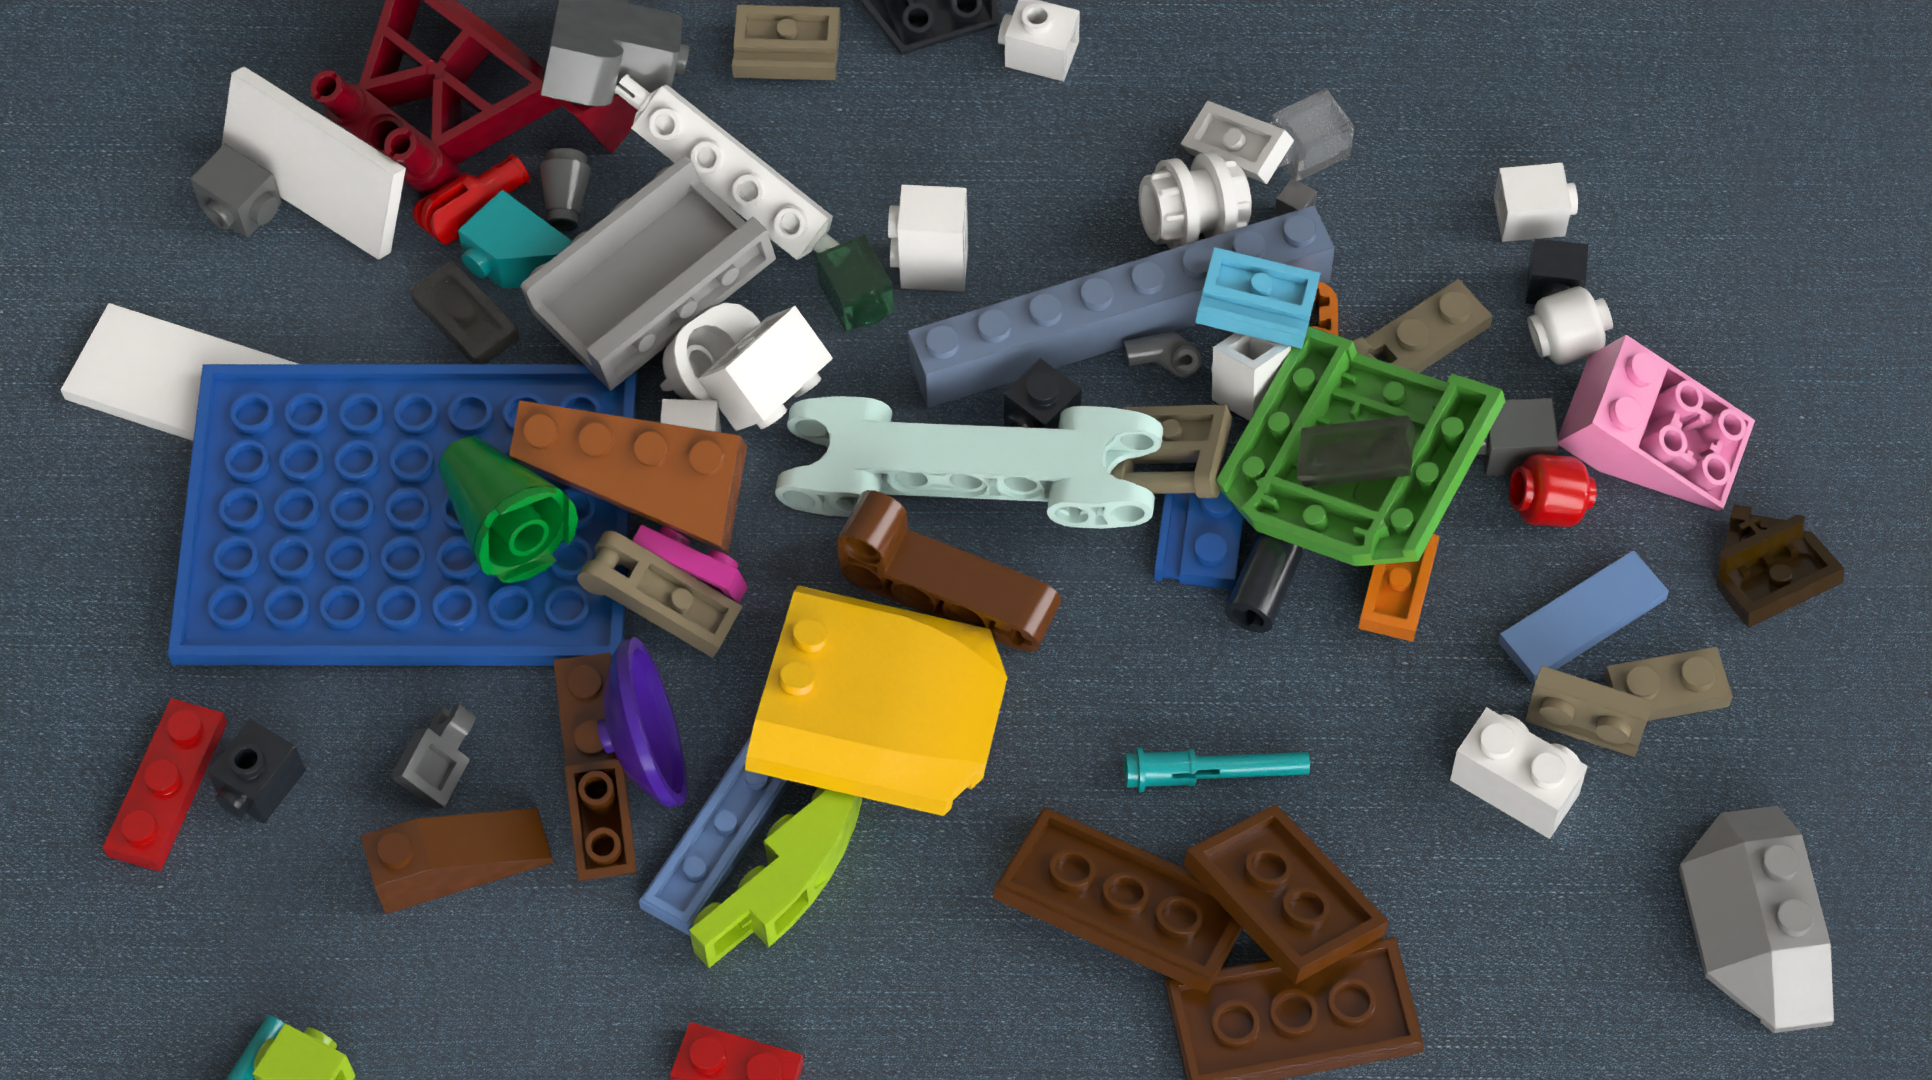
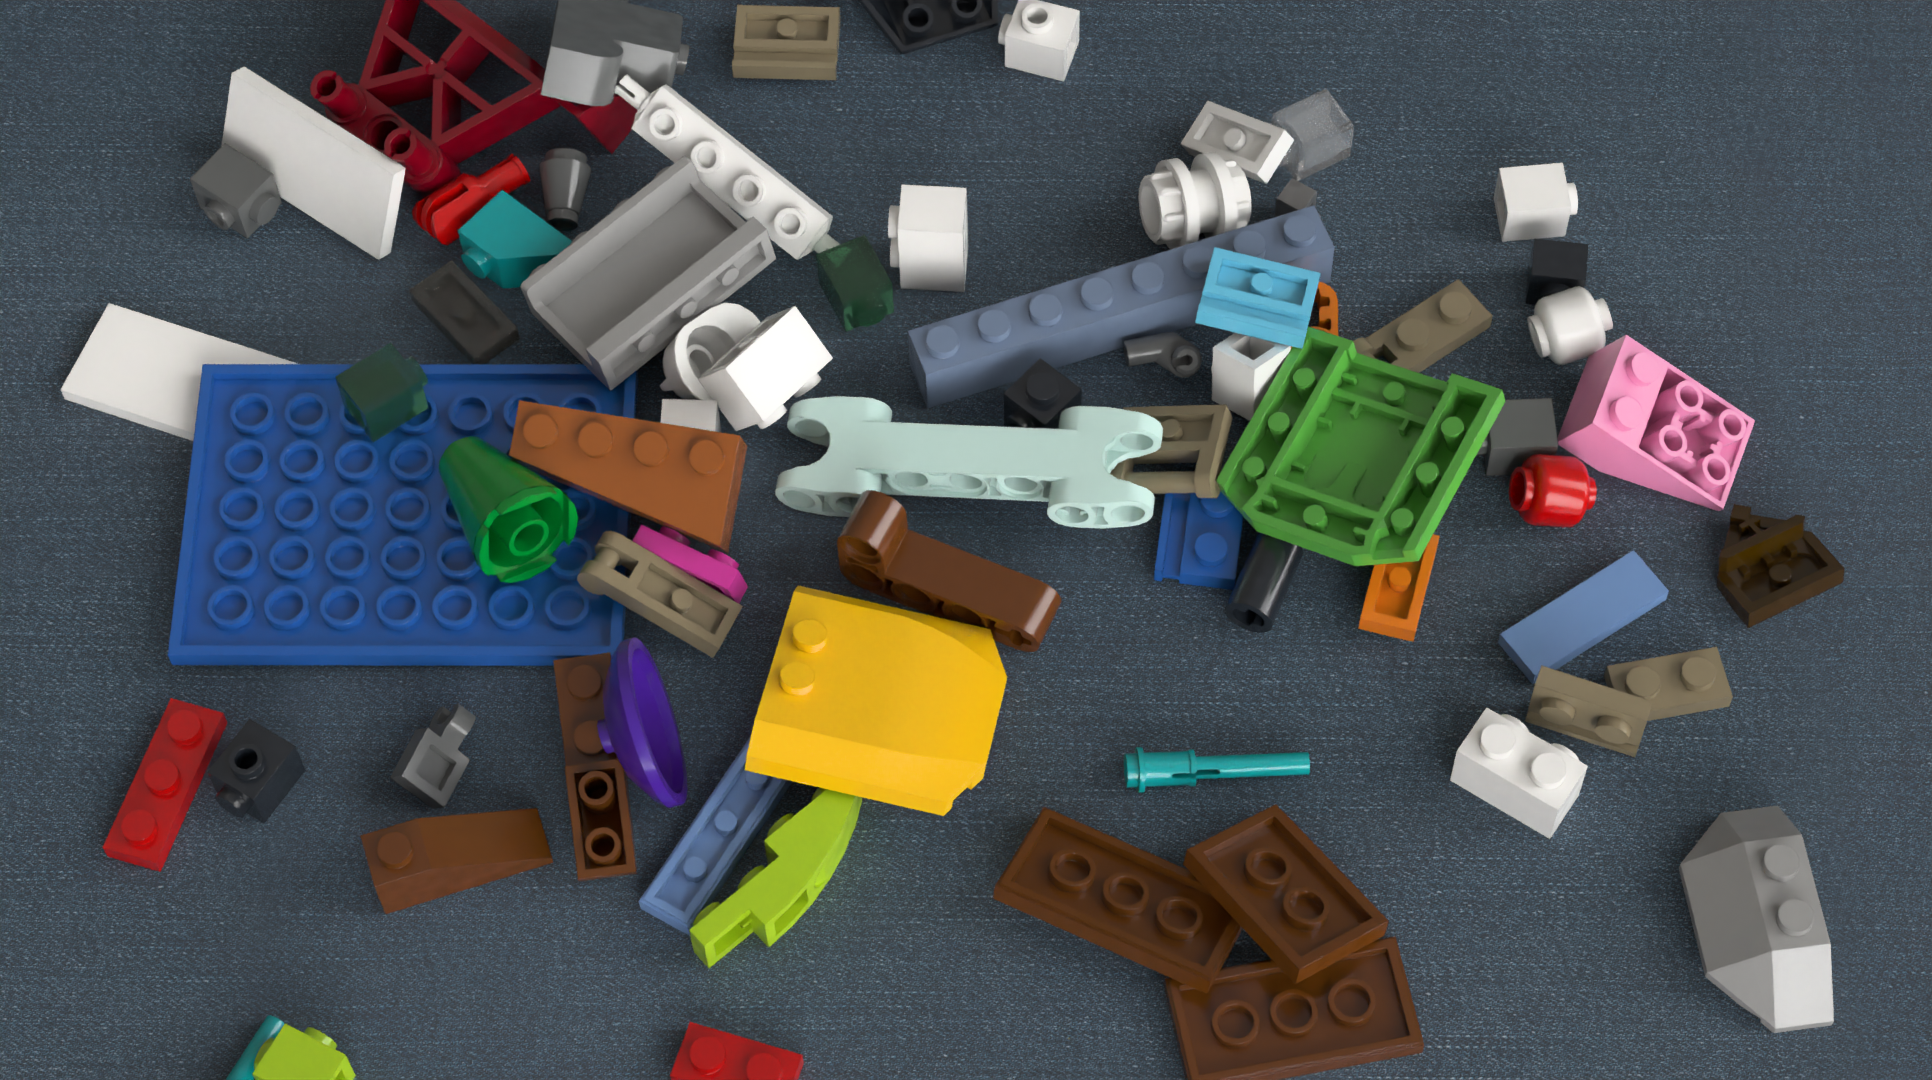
(383, 391): none -> clear green brick
(1356, 451): clear smoke plate -> none

